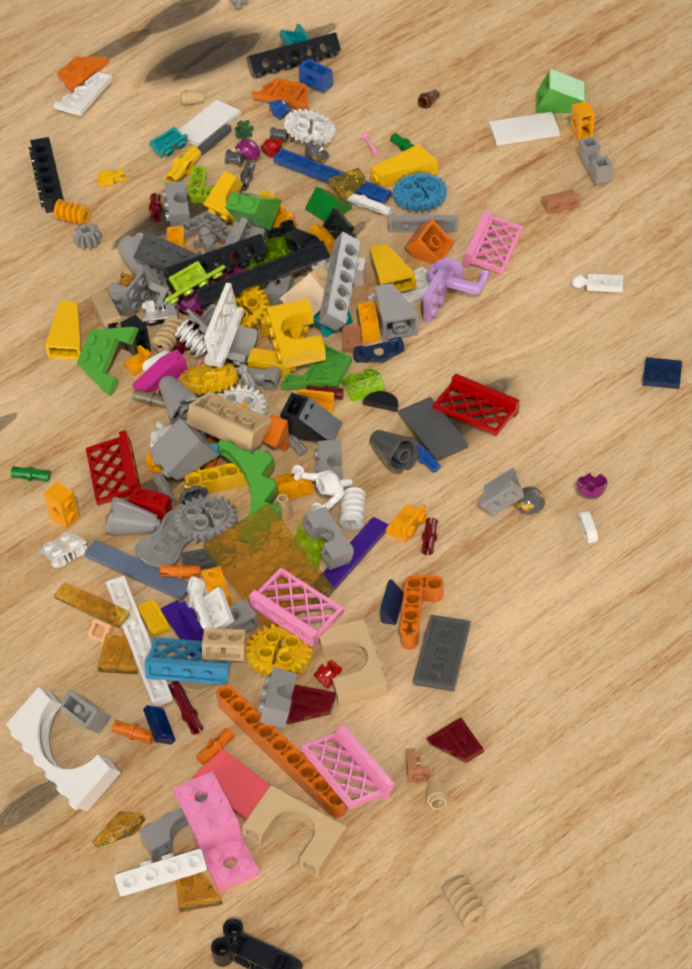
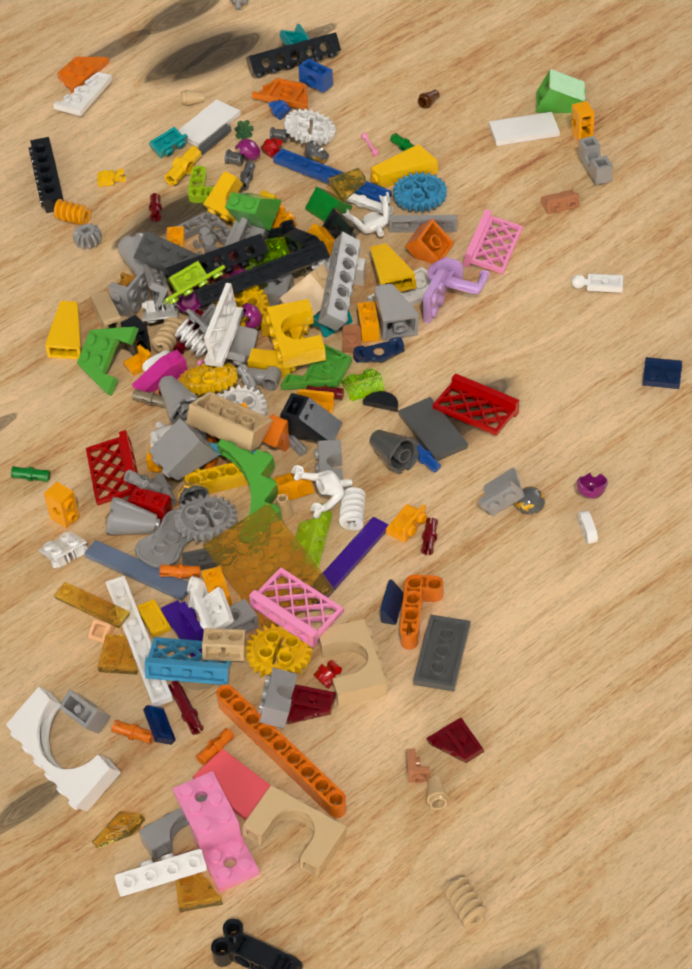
(142, 481): none -> light grey pin
(176, 203): light grey arch -> none
(254, 315): none -> magenta hair
(322, 524): light grey arch -> none
(360, 762): bright pink fence -> none
(373, 221): none -> white piece

